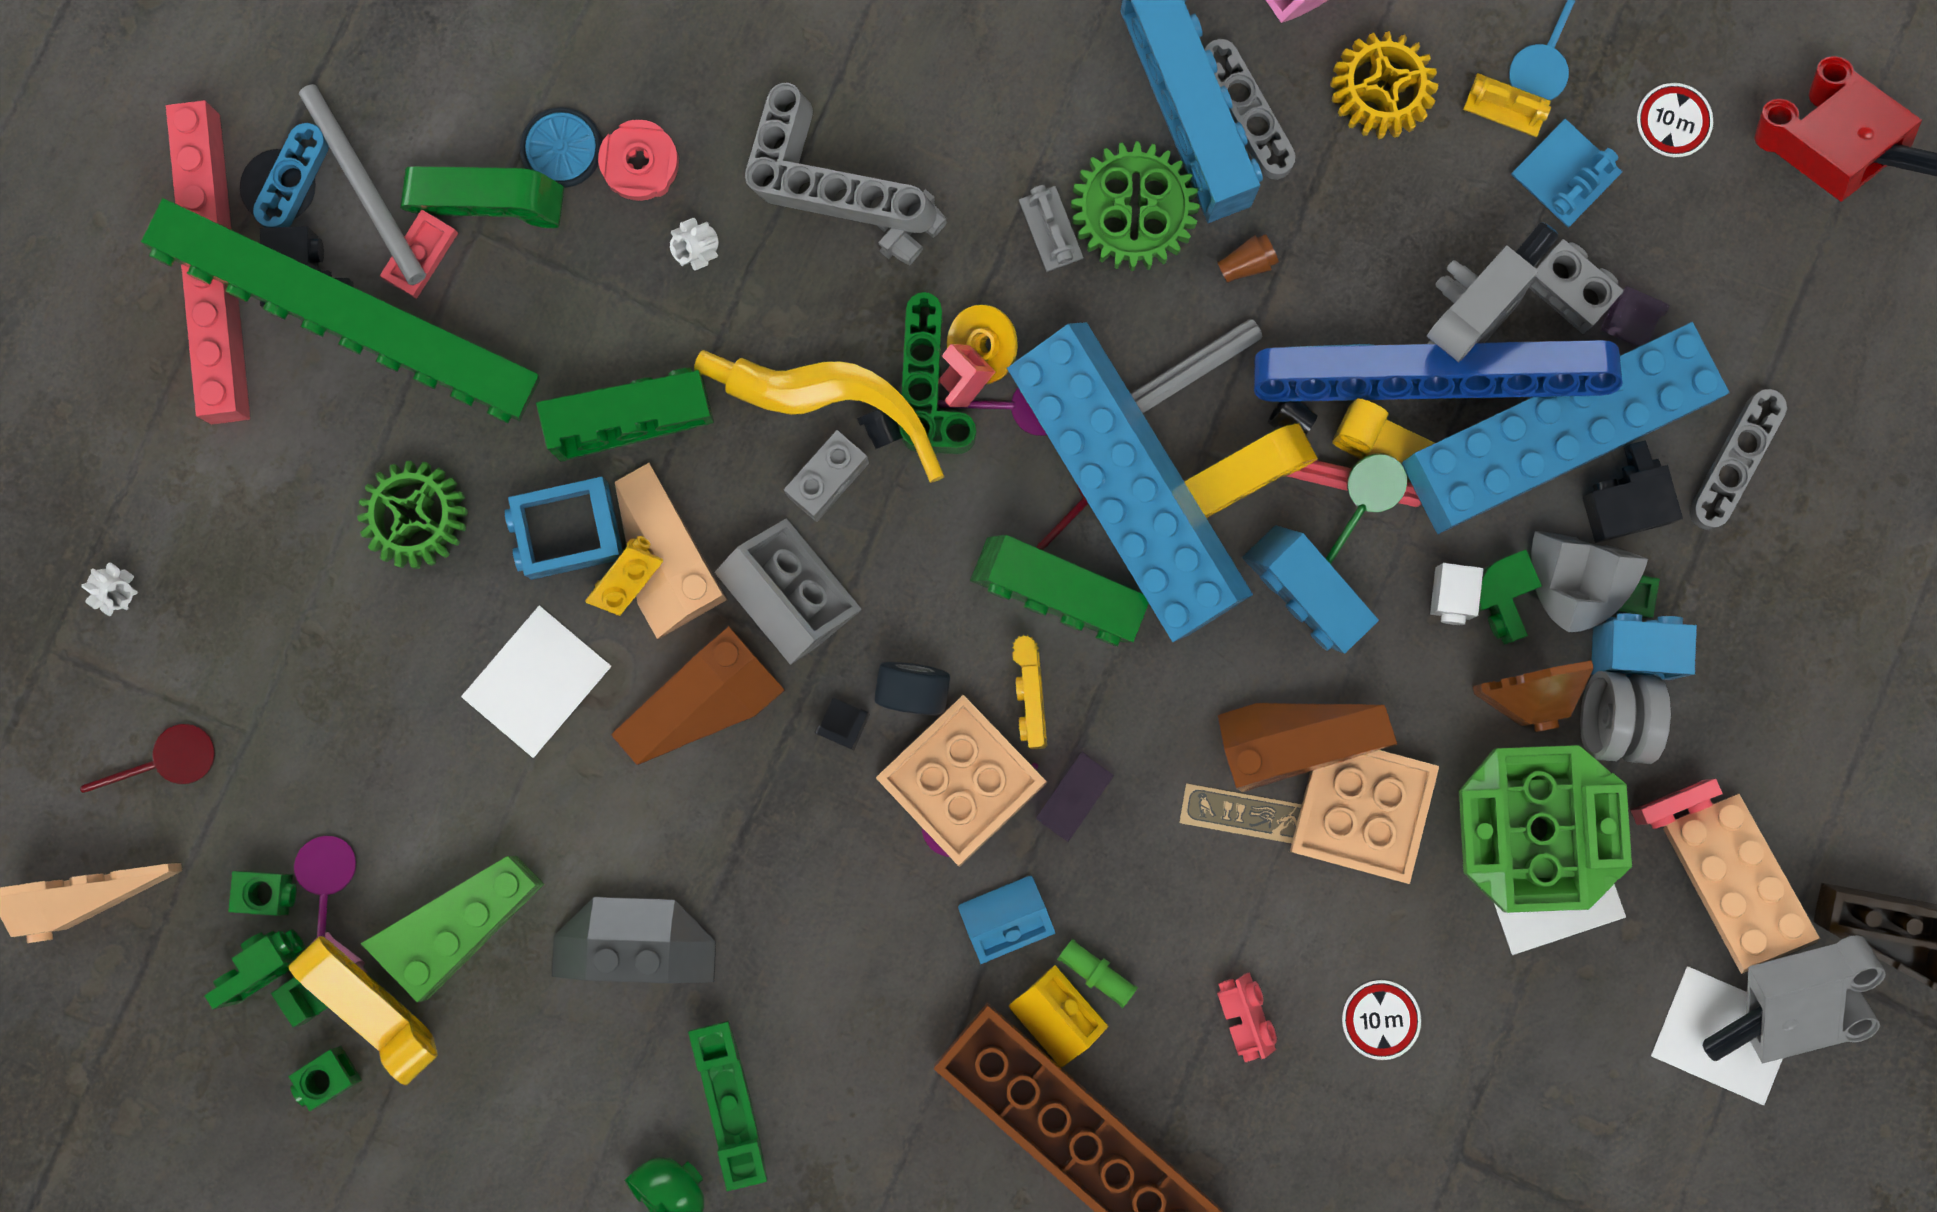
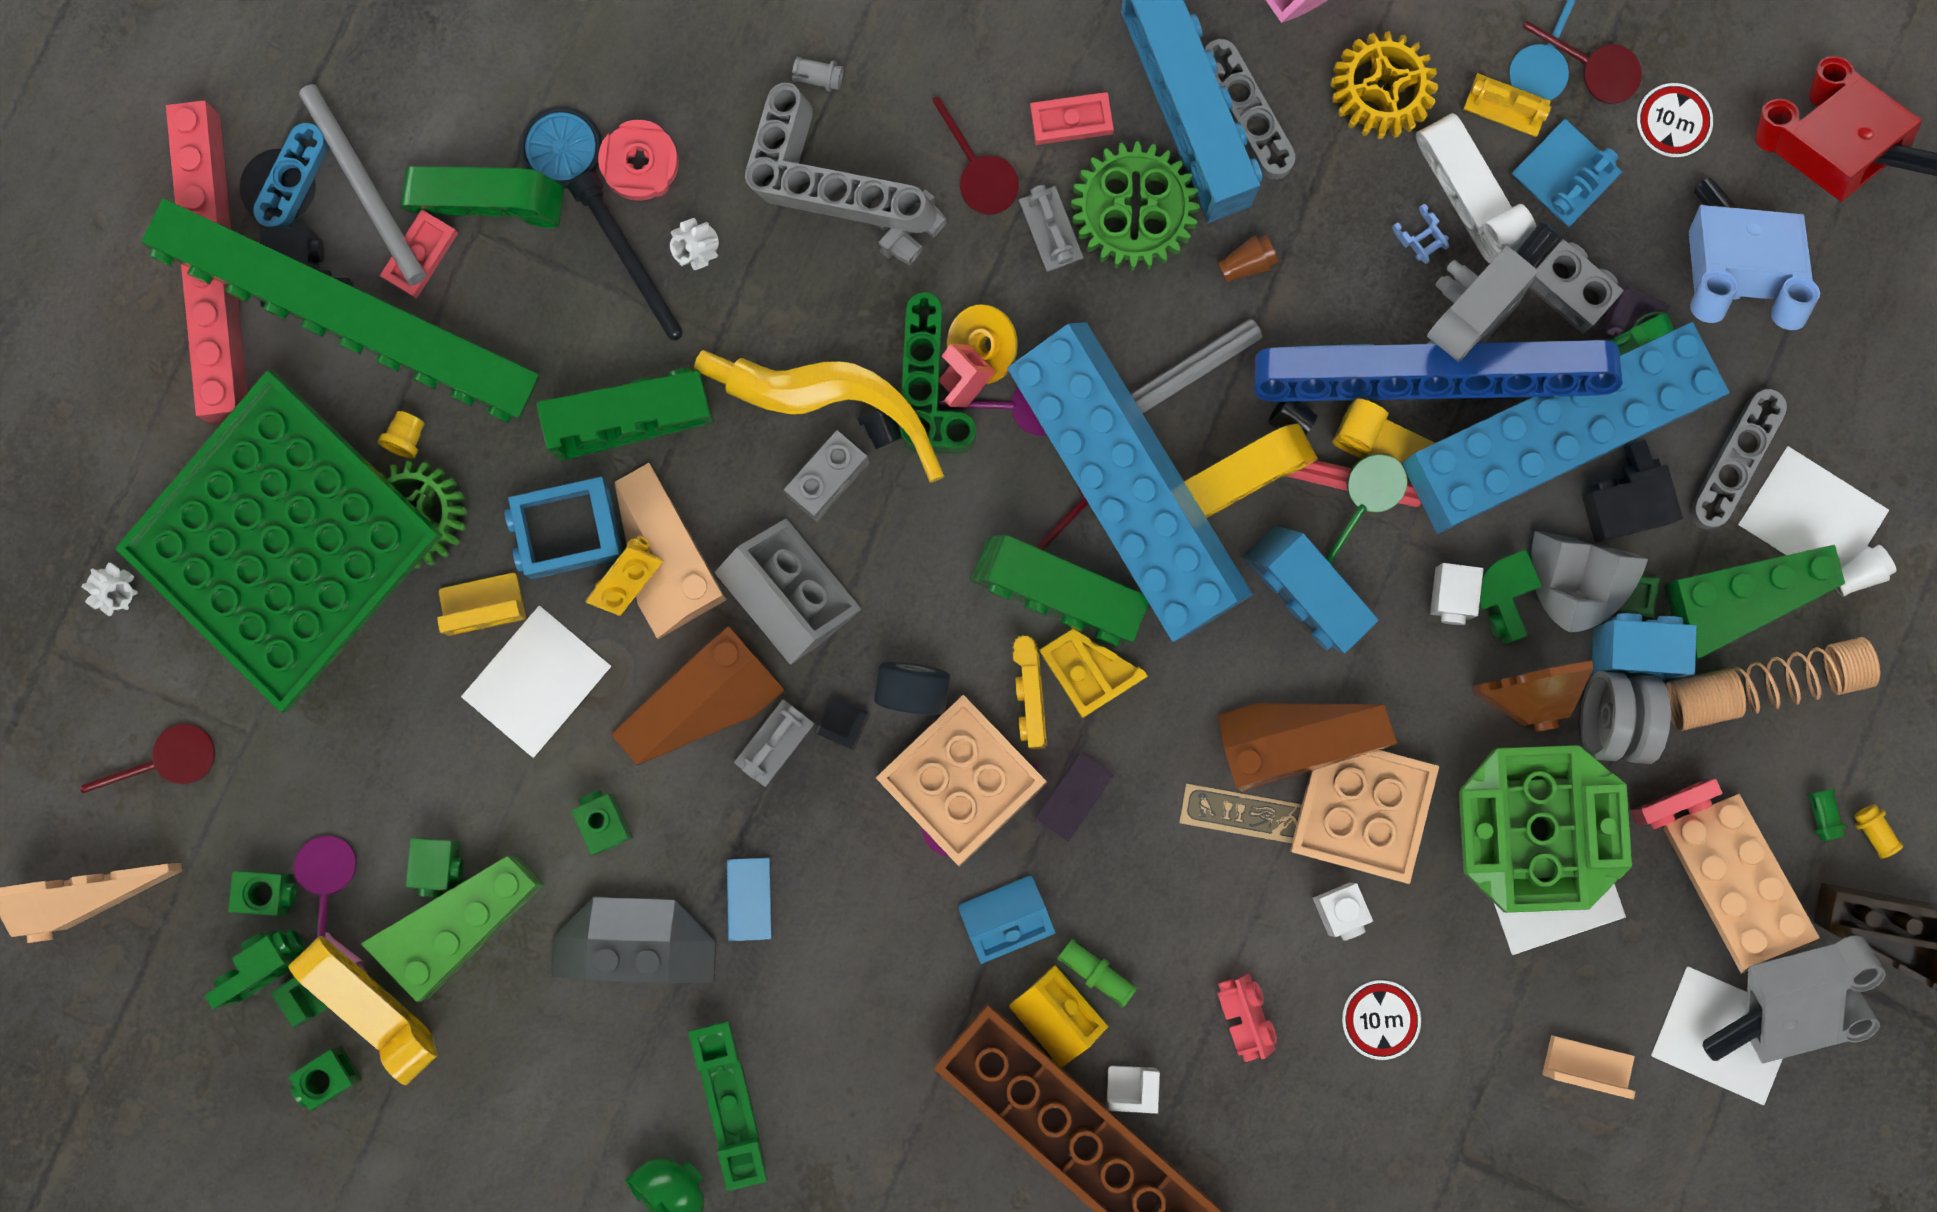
(278, 541): none -> green plate
(402, 435): none -> yellow piece
(434, 866): none -> green brick
(481, 604): none -> yellow panel
(588, 190): none -> black piece
(601, 822): none -> green brick
(749, 899): none -> dark azure slope
(774, 743): none -> light grey hinge
(818, 73): none -> light grey pin
(987, 181): none -> dark red piece
(1071, 118): none -> coral plate
(1088, 671): none -> yellow wing
(1132, 1089): none -> white panel
(1343, 911): none -> white brick
(1440, 239): none -> light blue piece
(1473, 188): none -> white beam
(1589, 1066): none -> light nougat panel
(1609, 72): none -> dark red piece
(1644, 332): none -> green piece
(1721, 696): none -> light nougat piece
(1749, 256): none -> light blue piece
(1751, 595): none -> green wedge
(1811, 509): none -> white sticker
(1826, 815): none -> green pin
(1866, 570): none -> white cone
(1878, 830): none -> yellow pin

